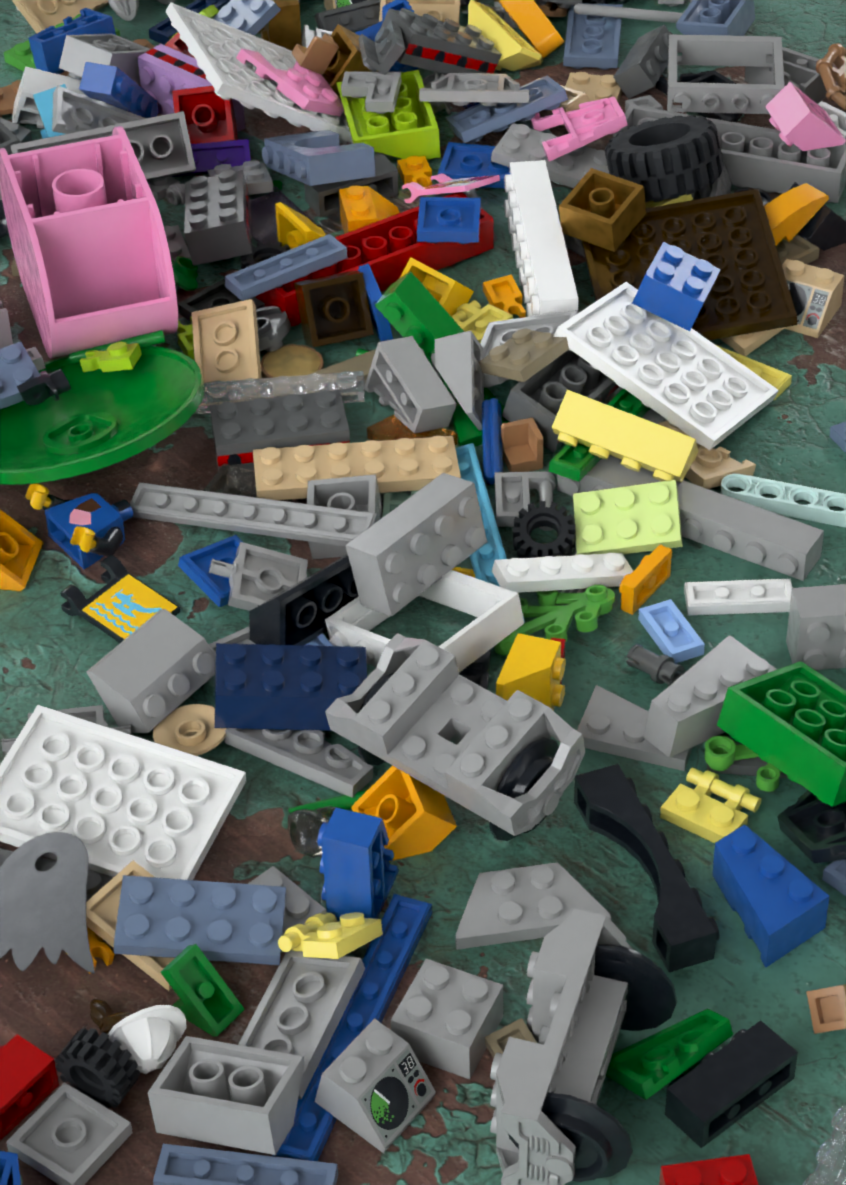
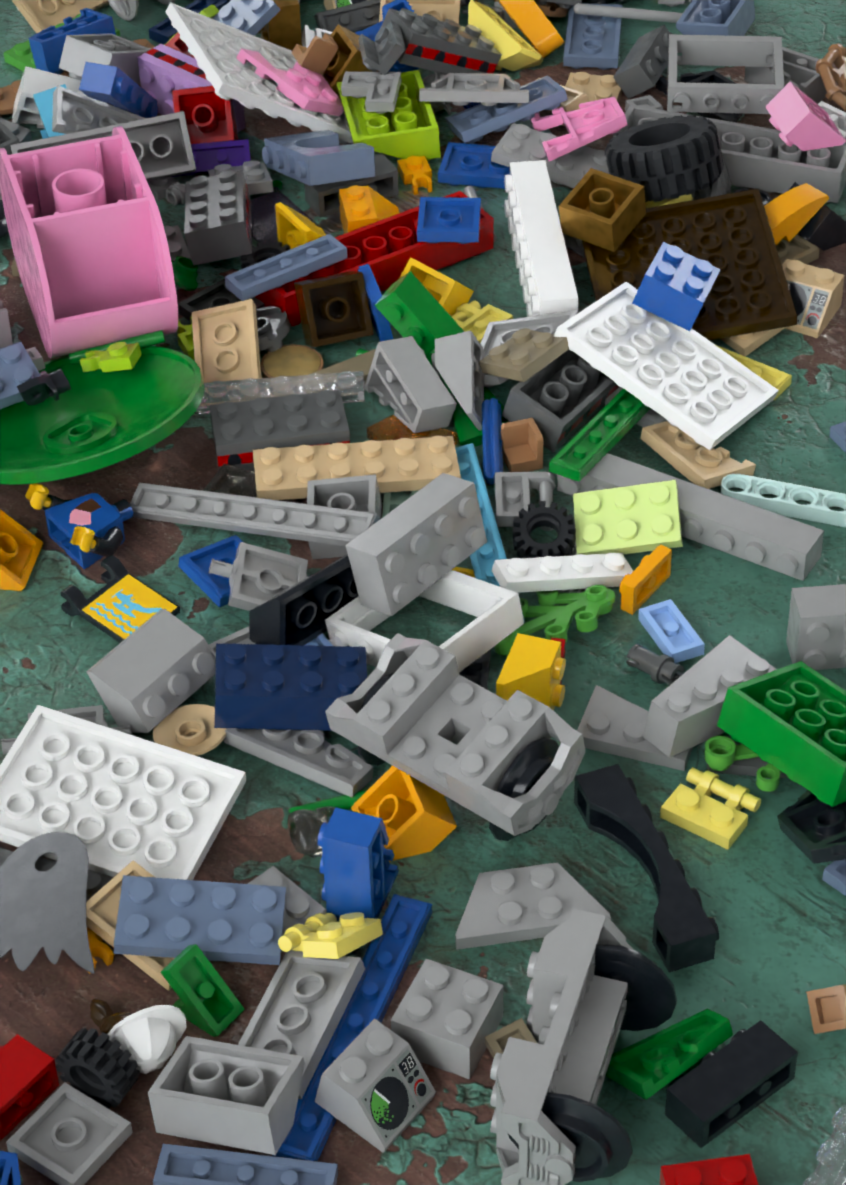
(447, 185): bright pink flag -> none
(505, 295): light orange plate -> none
(625, 437): light yellow slope -> none
(738, 596): white tile -> none
(769, 894): blue wedge -> none

